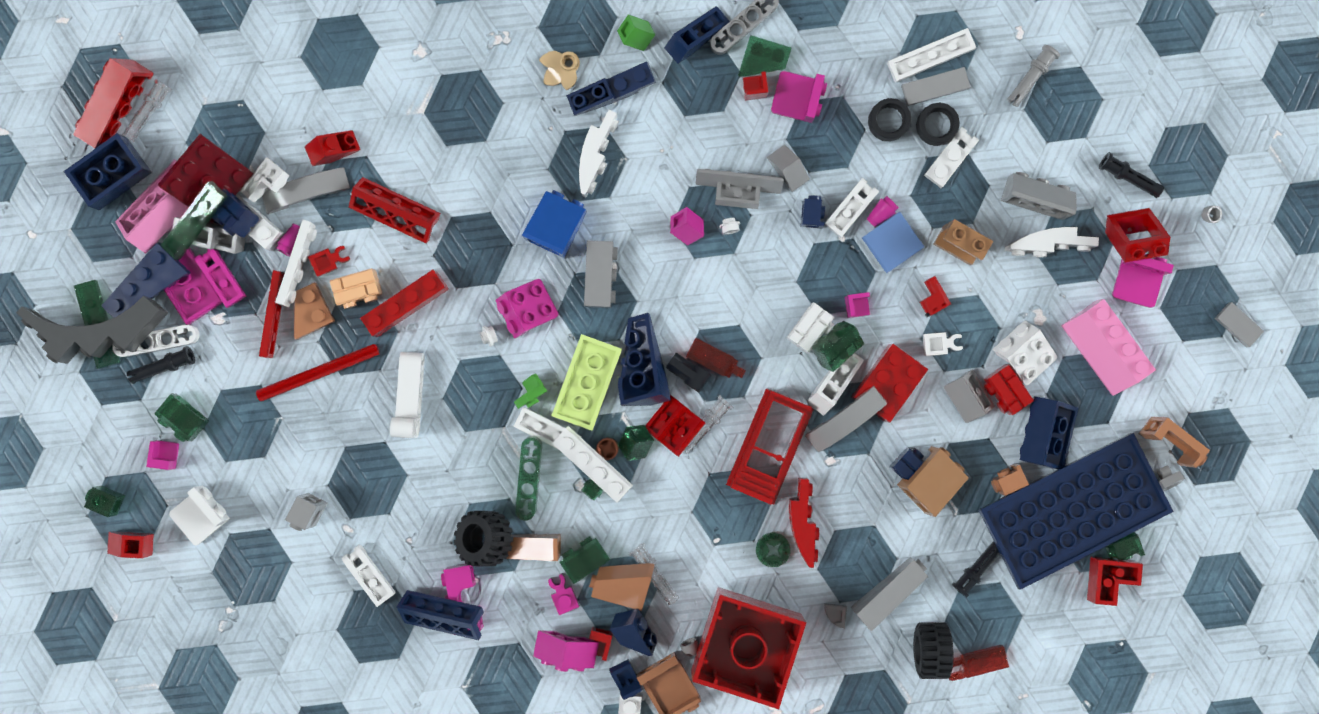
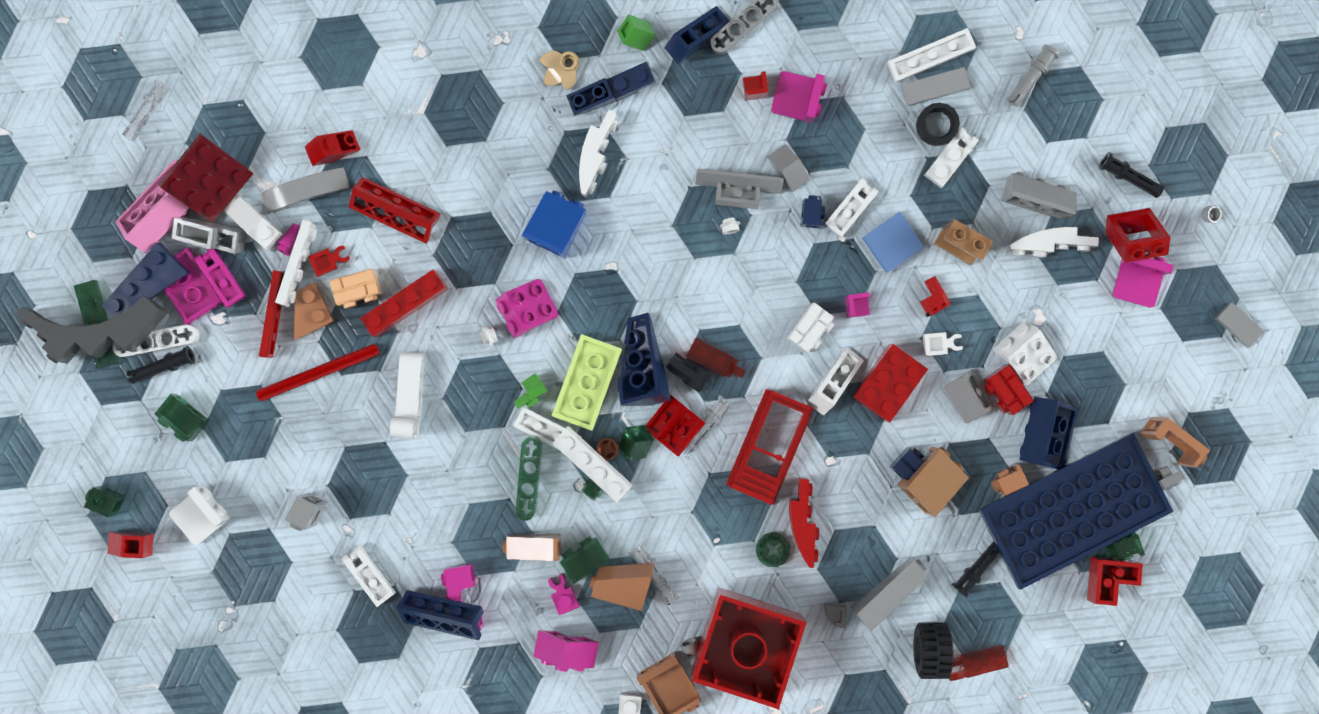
(107, 172): dark blue brick -> none
(111, 100): wedge -> none
(162, 455): dark pink panel -> none
(194, 220): clear green tile -> none
(235, 216): dark blue brick -> none
(266, 175): white plate -> none
(496, 541): black tyre -> none
(600, 274): light grey brick -> none
(604, 638): red panel -> none
(626, 679): dark blue bracket -> none
(633, 632): dark blue slope -> none
(687, 226): dark pink panel -> none
(763, 56): clear green wing -> none
(837, 346): clear green brick -> none
(846, 420): light grey slope -> none
(882, 211): dark pink cone -> none
(891, 103): black tyre -> none
(1108, 347): bright pink slope -> none

